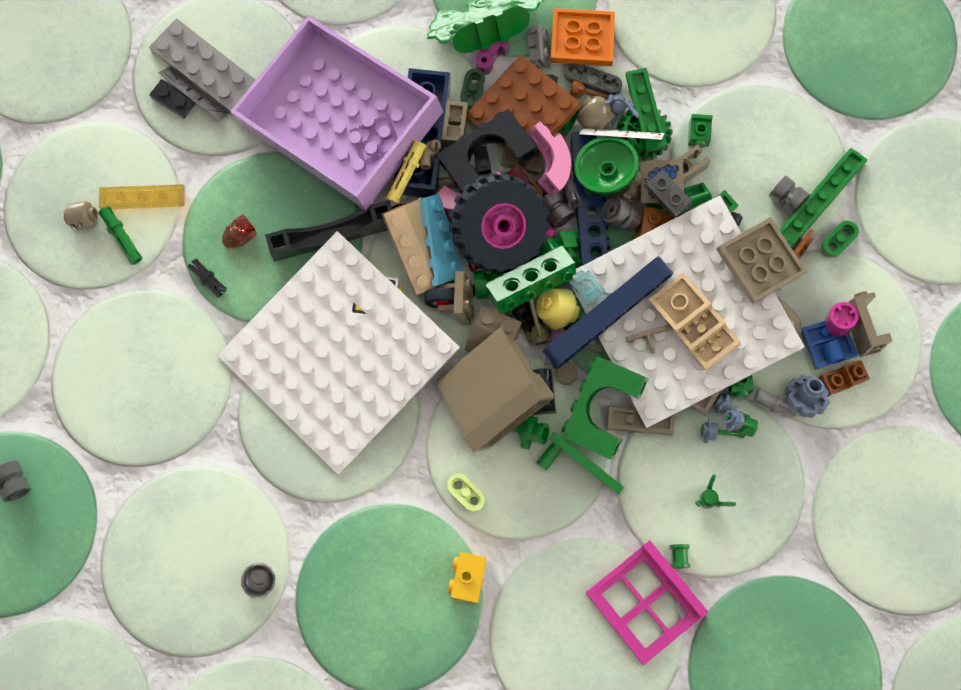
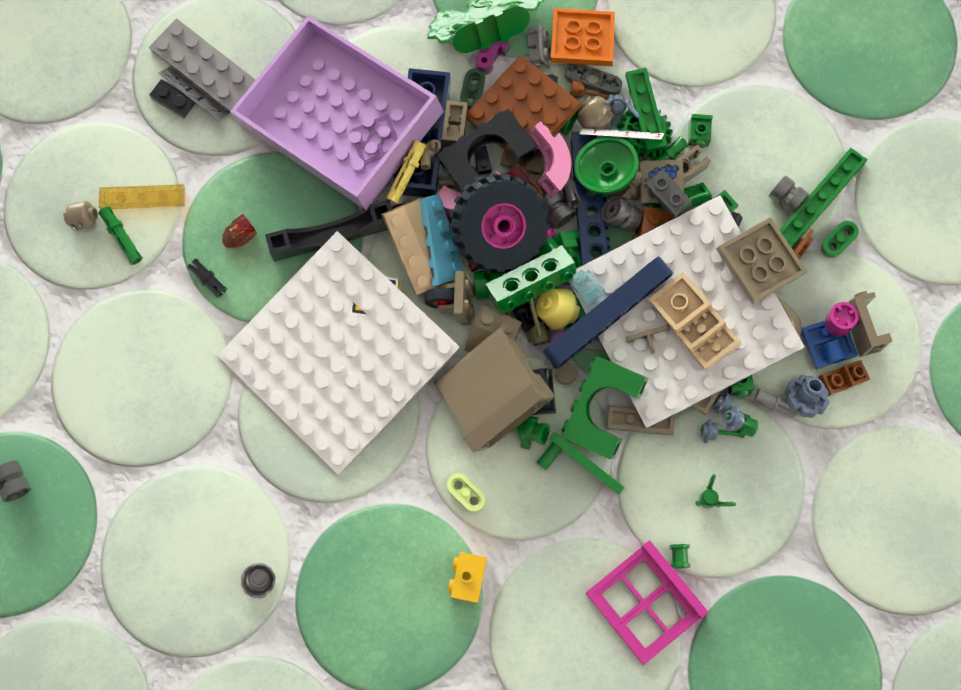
(673, 150): none -> green pin

